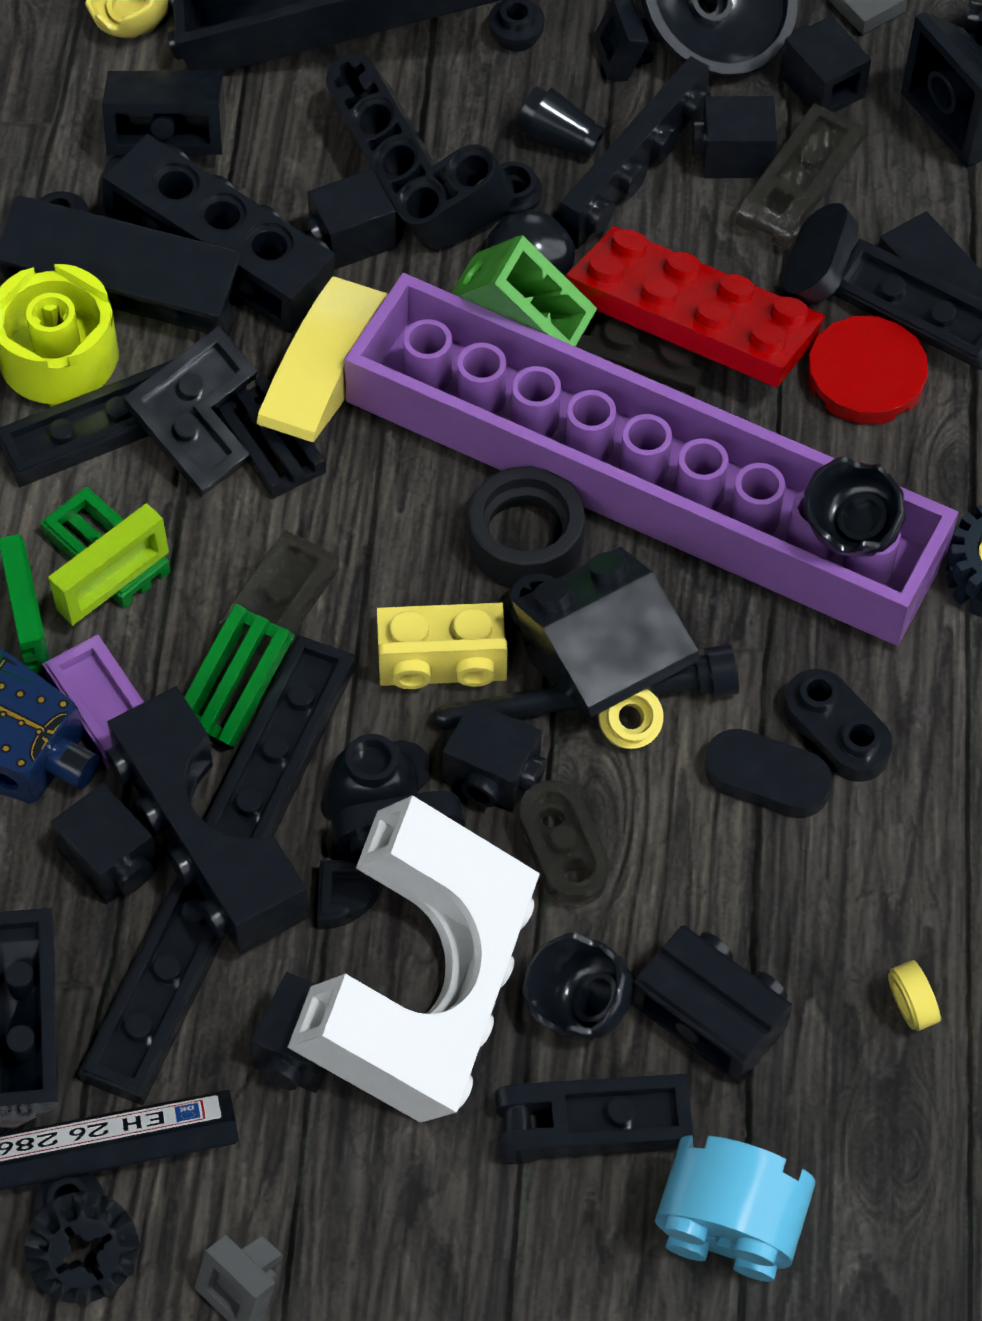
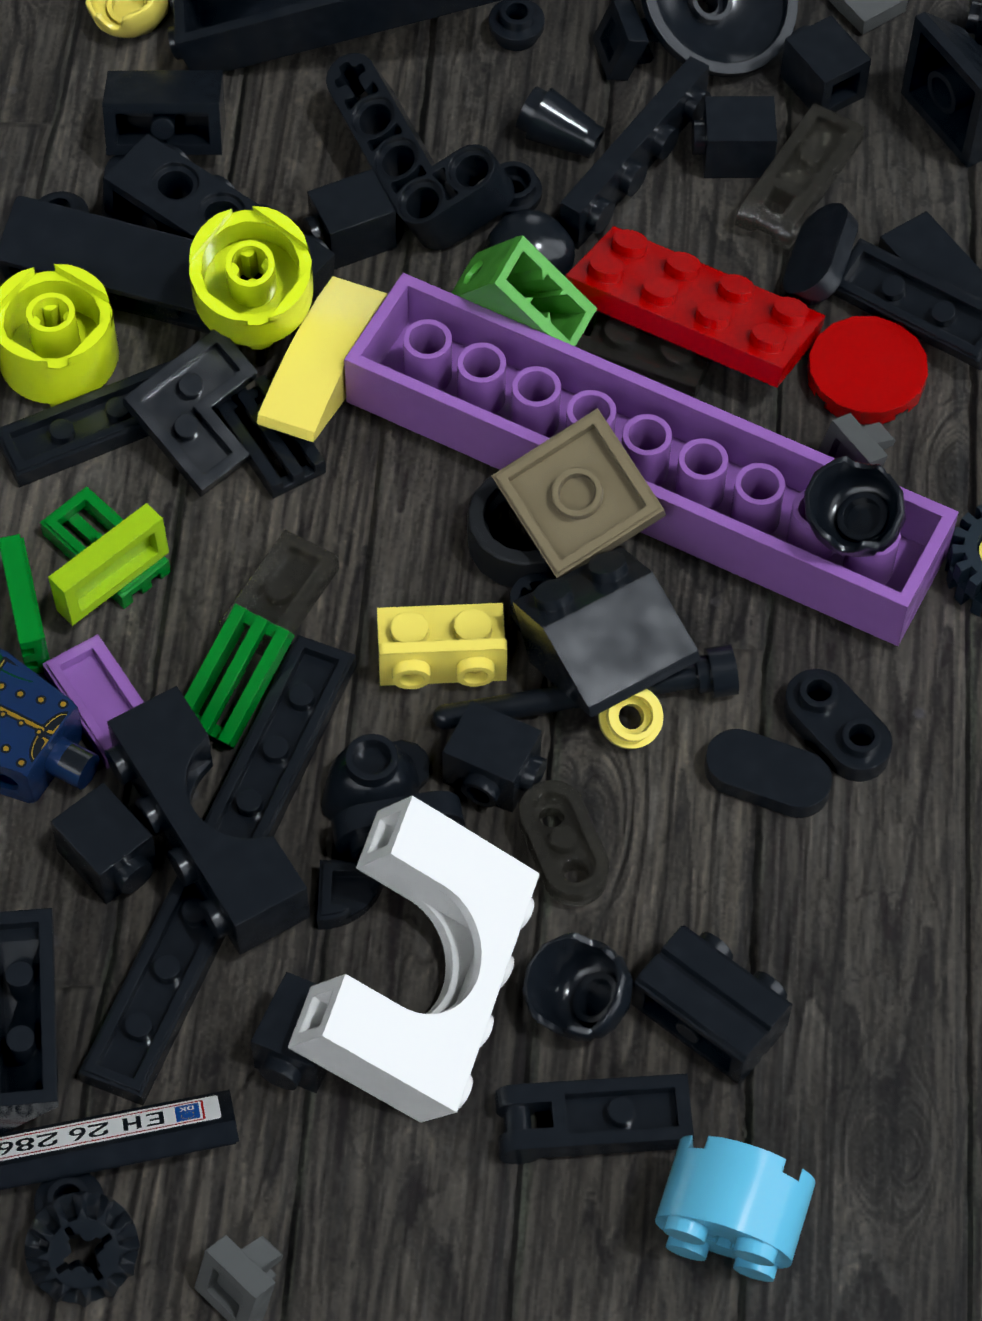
(247, 244): none -> neon yellow brick
(579, 494): none -> dark tan tile
(856, 441): none -> dark grey tile
(914, 995): light yellow tile -> none

